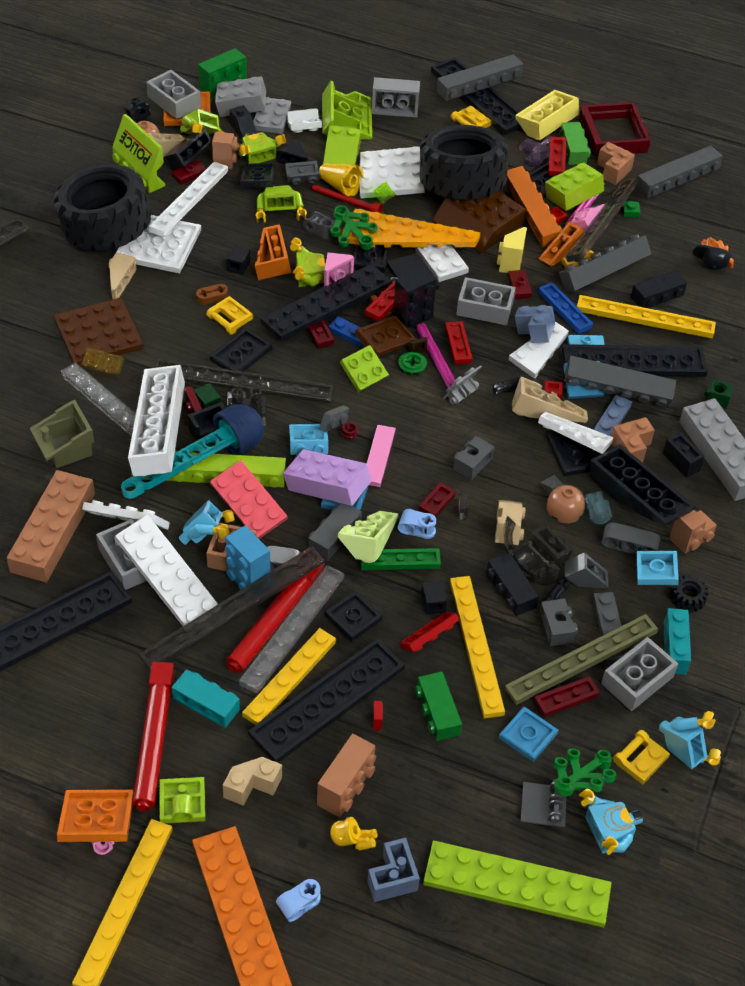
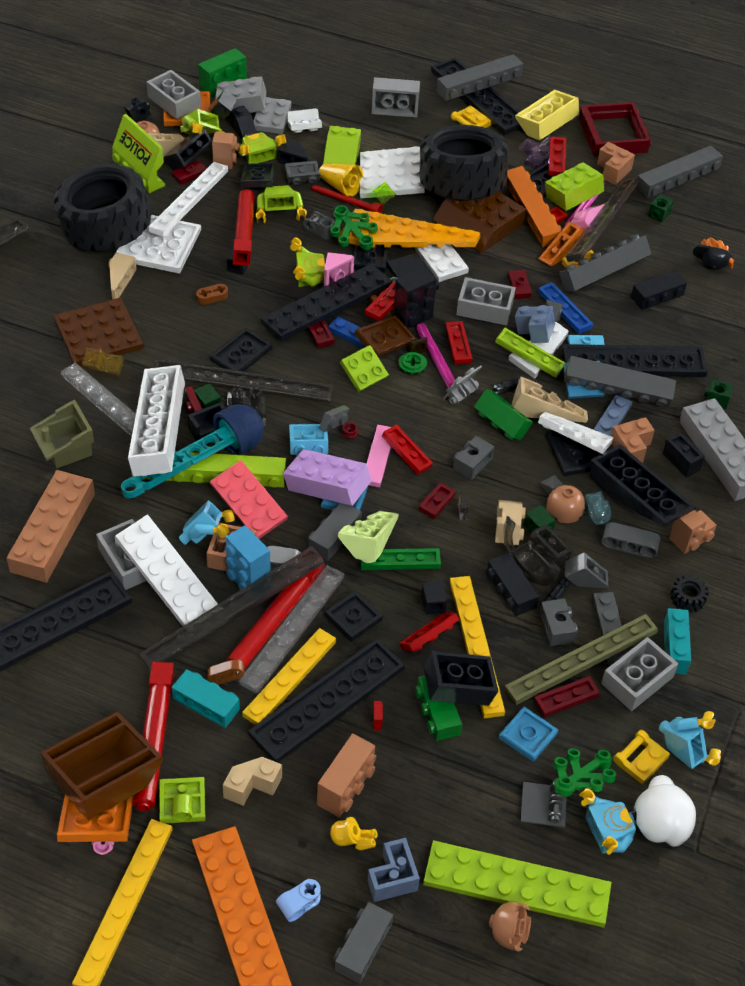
(102, 764): none -> reddish brown slope
(129, 513): white wing -> none
(223, 104): none -> slope
(226, 672): none -> dark orange beam
(233, 311): yellow plate -> none
(244, 228): none -> red brick
(272, 254): orange wedge -> none
(346, 111): lime piece -> none
(363, 942): none -> dark grey brick
(407, 449): none -> red plate
(416, 523): light blue piece -> none
(460, 678): none -> black brick
(503, 415): none -> green brick
(511, 251): light yellow slope -> none
(511, 925): none -> nougat cylinder
(530, 352): none -> lime tile
(537, 518): none -> dark green brick
(552, 386): red tile -> none
(557, 309): none -> dark grey slope
(575, 143): bright green brick -> none
(631, 209): green plate -> none
(646, 316): yellow plate -> none
(657, 568): medium azure plate -> none
(661, 208): none -> dark green brick
(665, 812): none -> white piece

